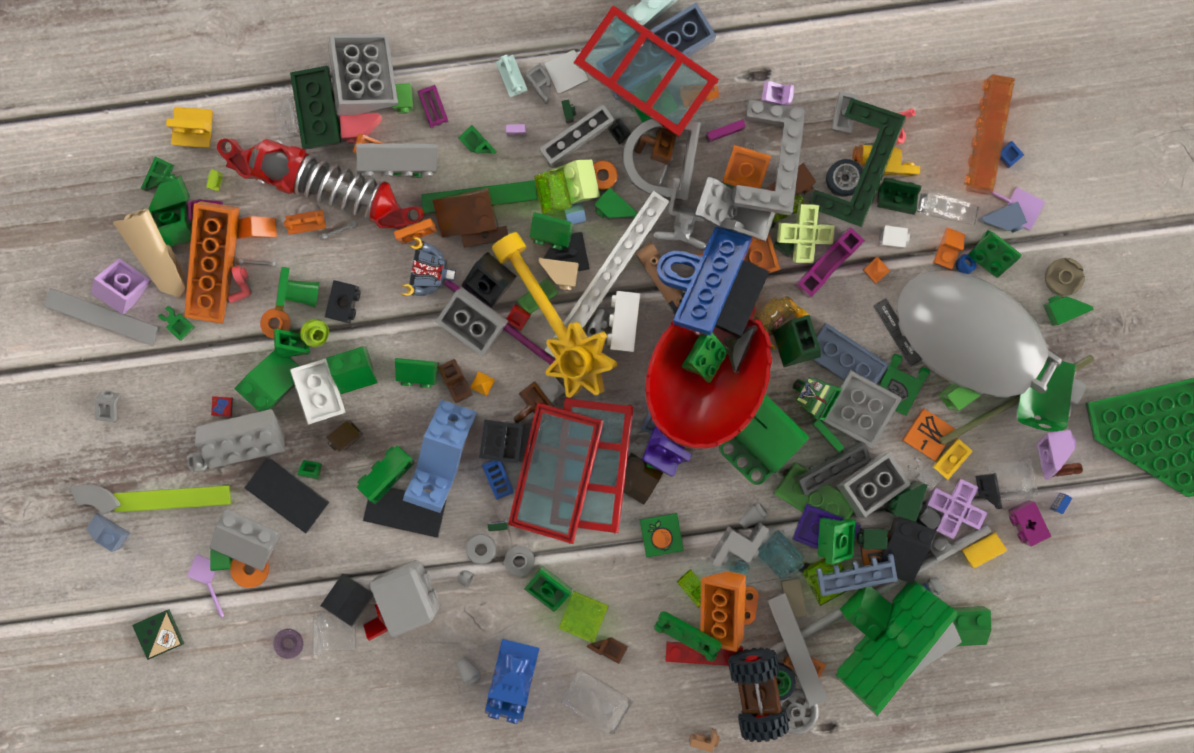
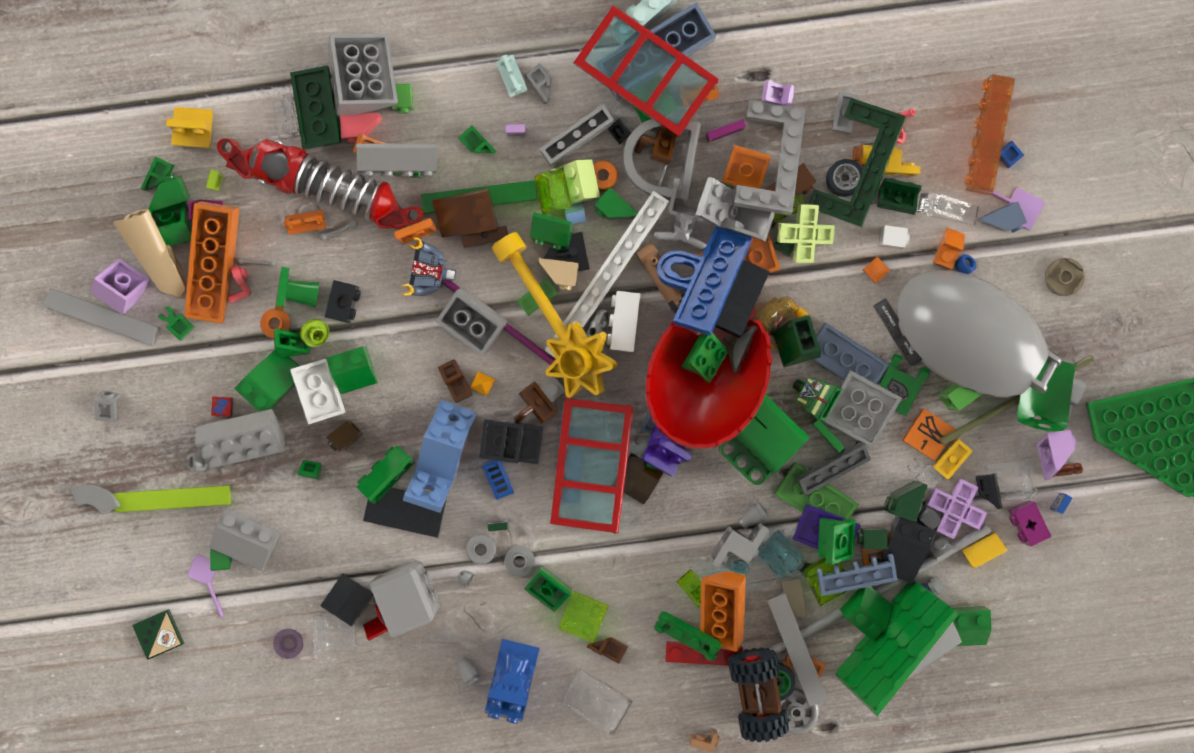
(107, 533): sand blue slope -> none
(245, 579): orange tile -> none
(257, 227): orange slope -> none
(286, 495): black tile -> none
(416, 371): green slope -> none
(438, 121): magenta tile -> none
(488, 280): black slope -> none
(518, 317): red tile -> none
(555, 472): clear light blue door -> none
(564, 72): white sticker -> none
(569, 111): dark green plate -> none
(661, 535): green tile -> none
(751, 604): orange plate -> none
(829, 262): magenta arch -> none
(873, 485): light grey brick -> none
(994, 254): green bracket -> none
(1064, 309): green slope -> none

